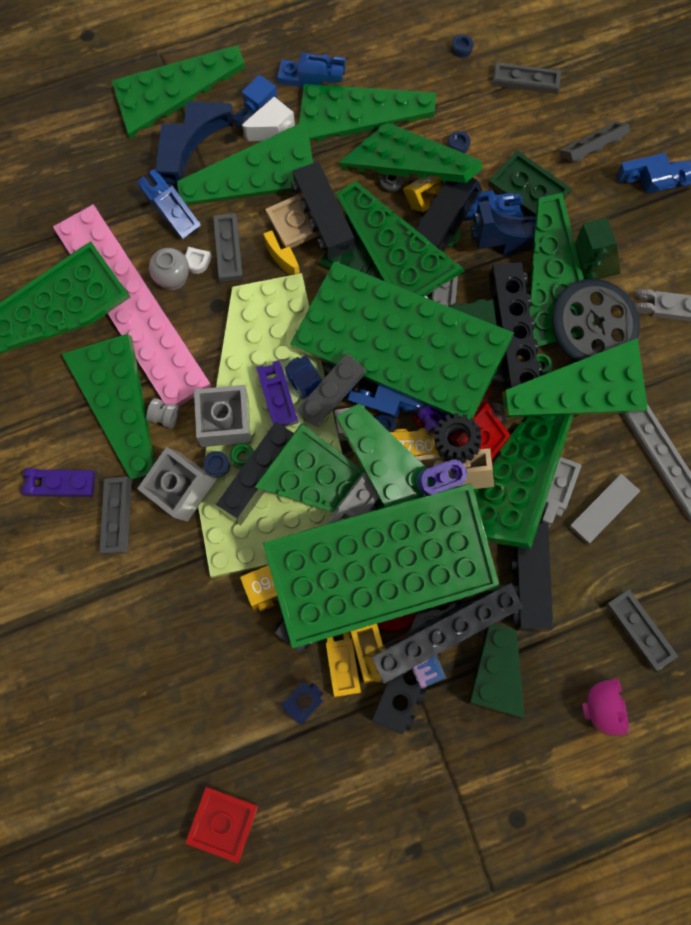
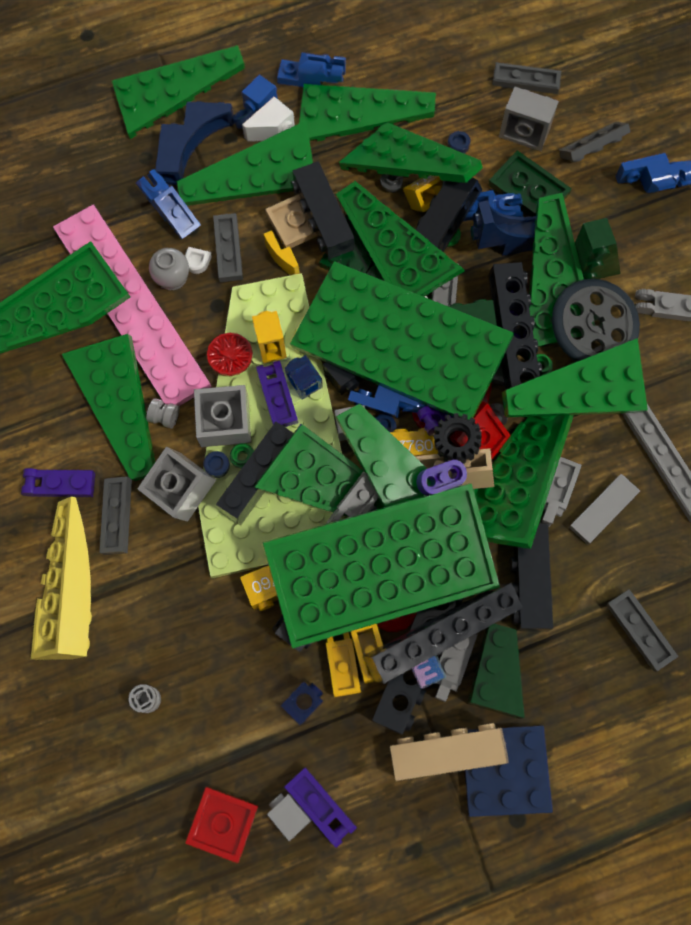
(64, 610): none -> light yellow wedge
(149, 700): none -> light grey wheel
(229, 354): none -> red wheel
(269, 336): none -> yellow brick
(288, 815): none -> light grey brick
(320, 806): none -> dark purple plate
(332, 389): dark grey plate -> none
(450, 753): none -> tan brick
(454, 664): none -> light grey hinge
(462, 46): dark blue tile -> none
(515, 786): none -> dark blue plate
(528, 118): none -> light grey brick
(607, 708): dark pink cylinder -> none

